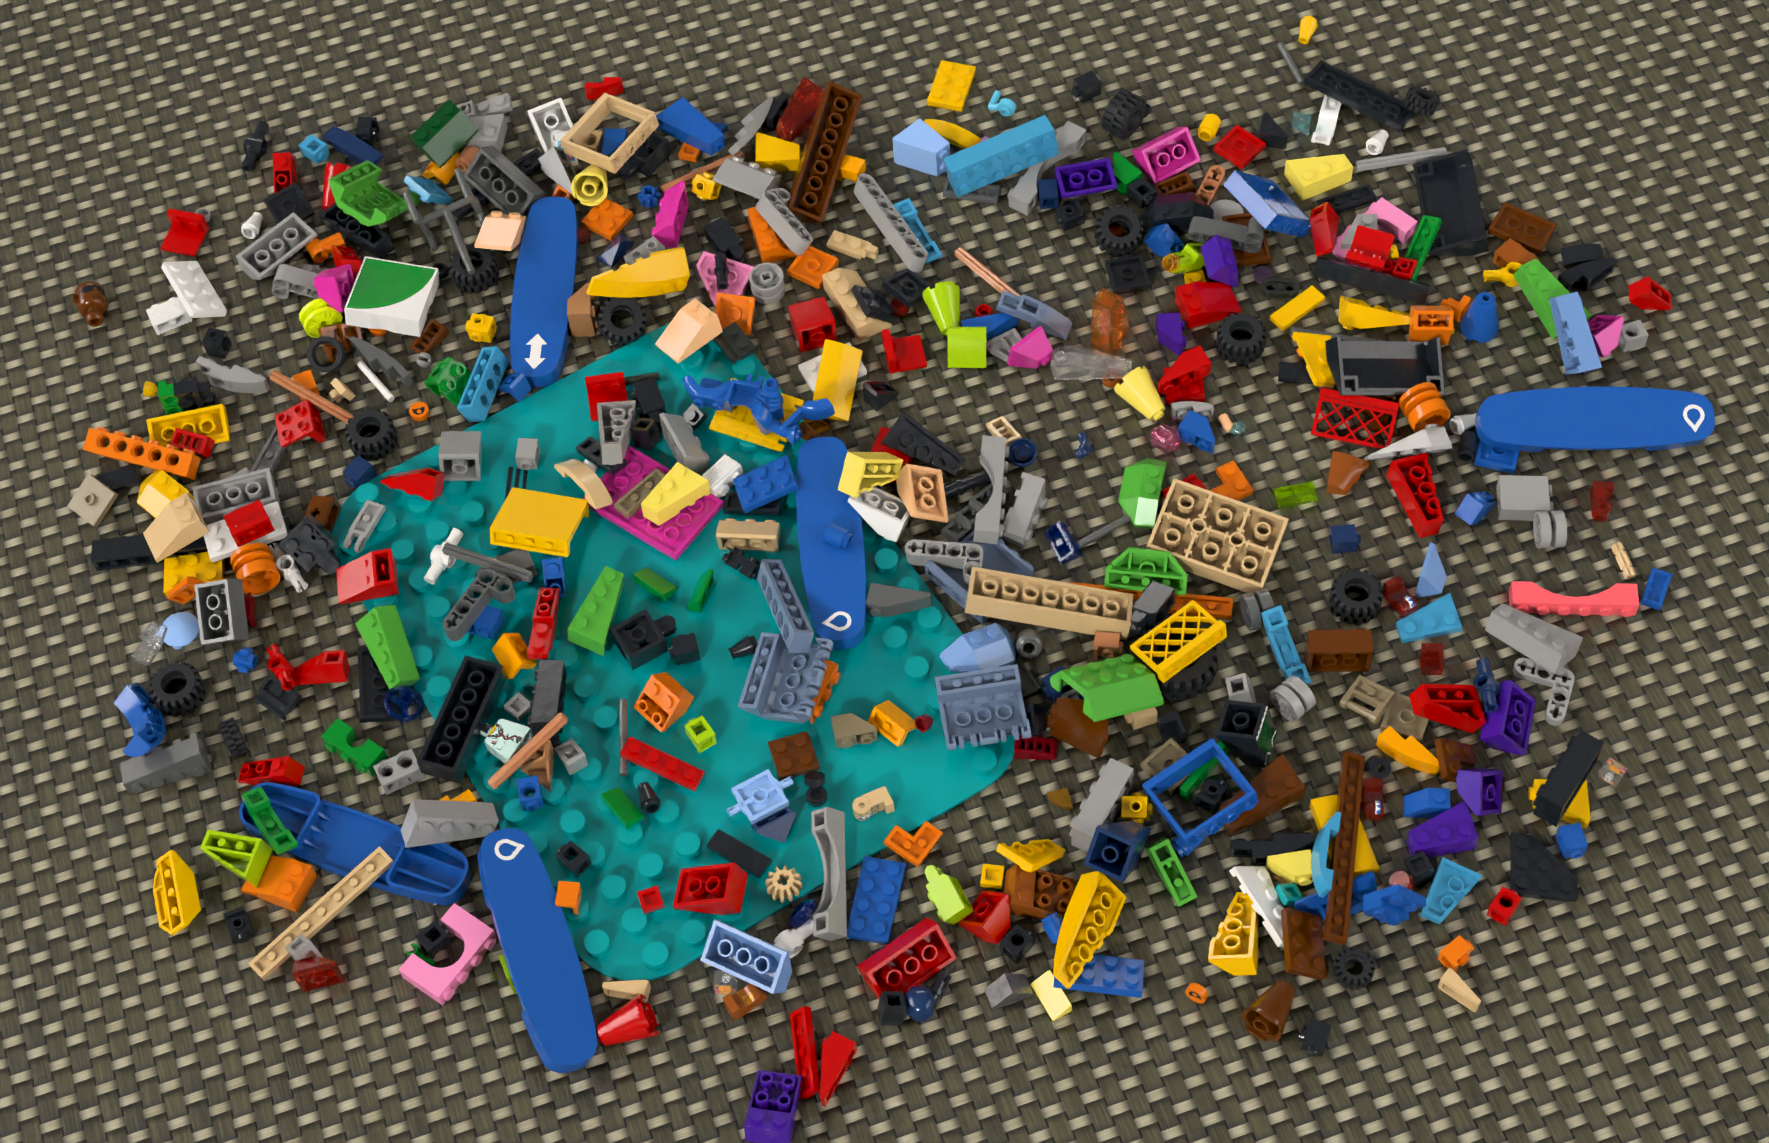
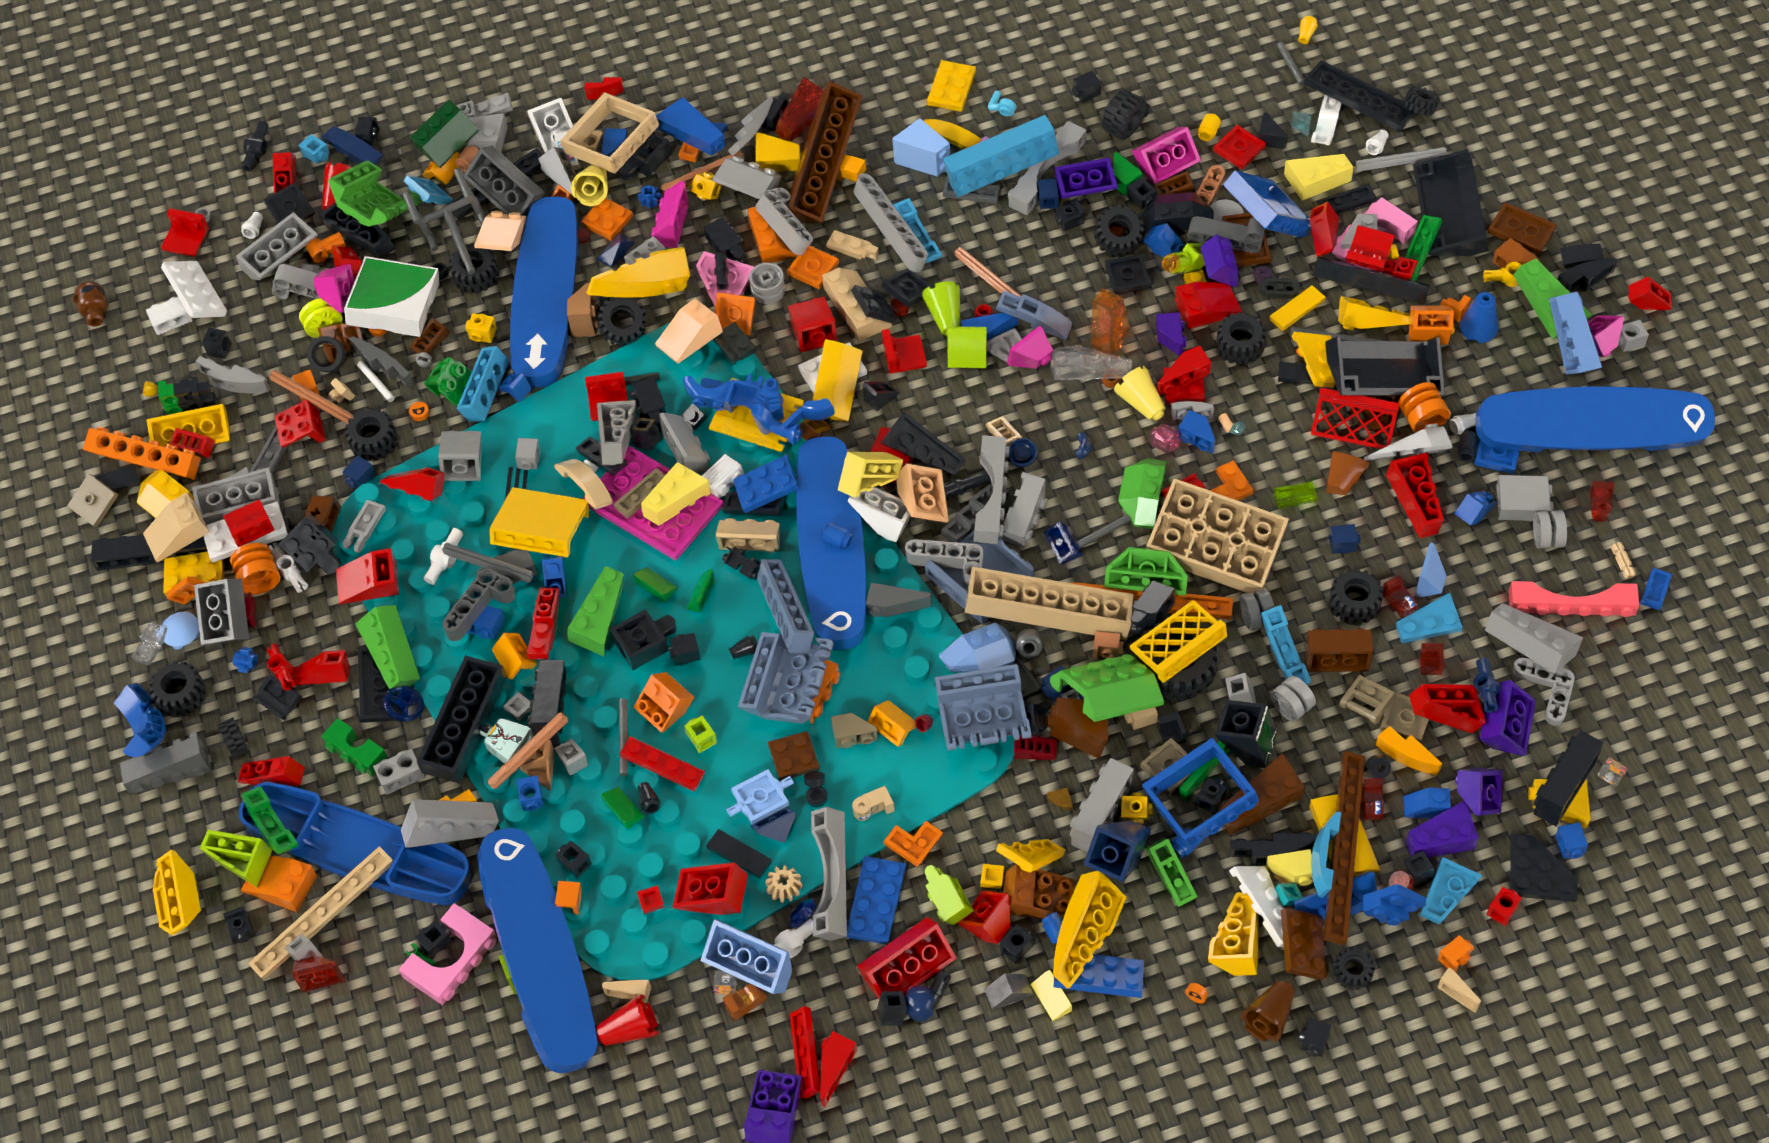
(1452, 756): reddish brown plate -> none

